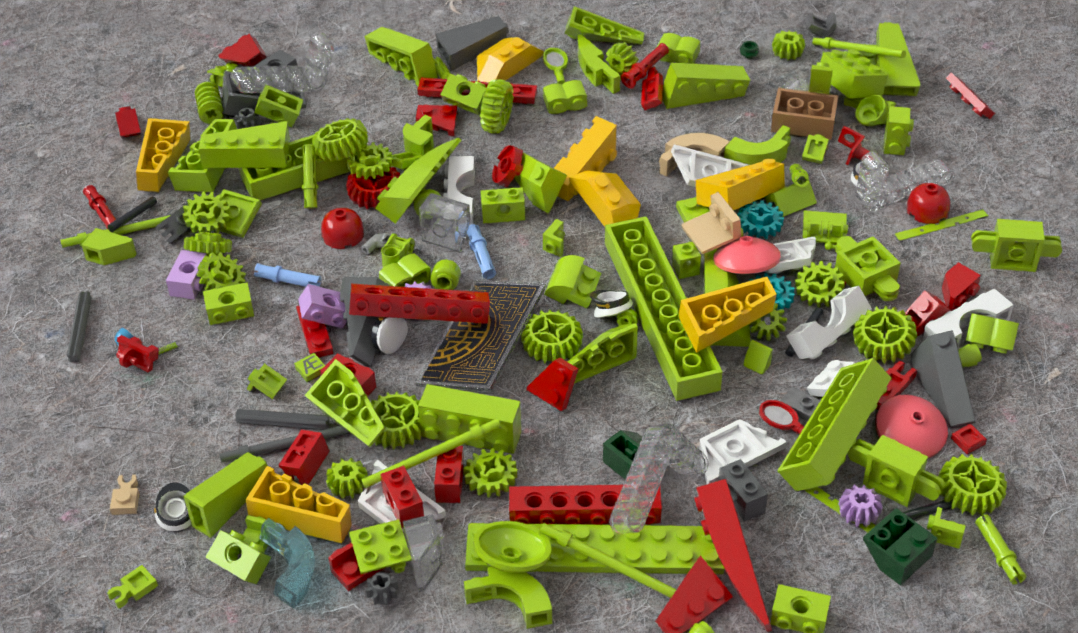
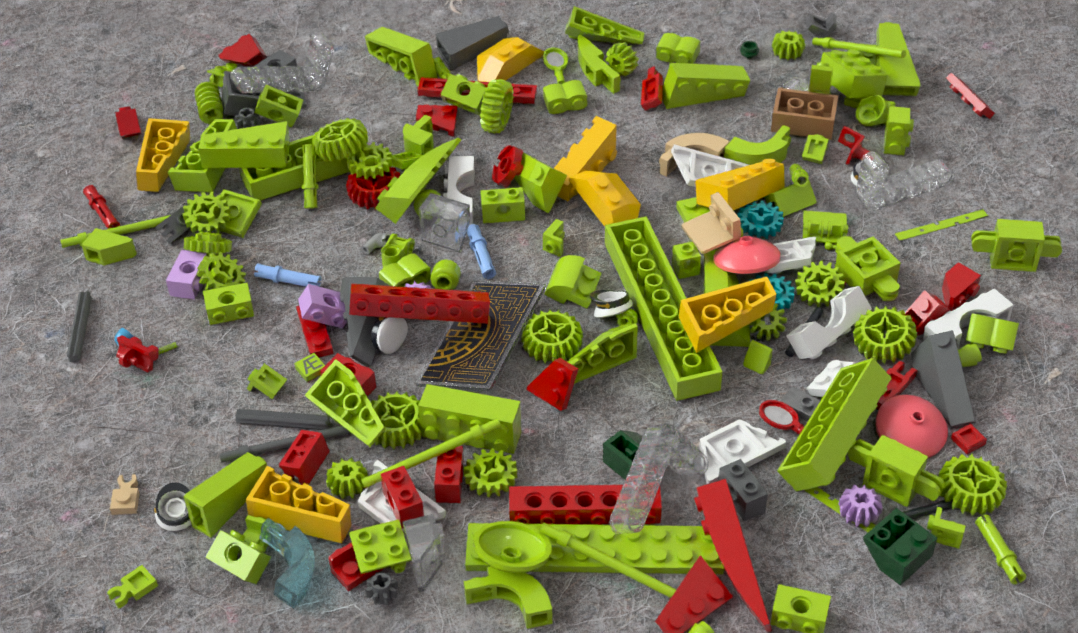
(132, 214): black bar -> none
(342, 228): red cylinder -> none
(639, 70): red pin -> none
(929, 203): red cylinder -> none

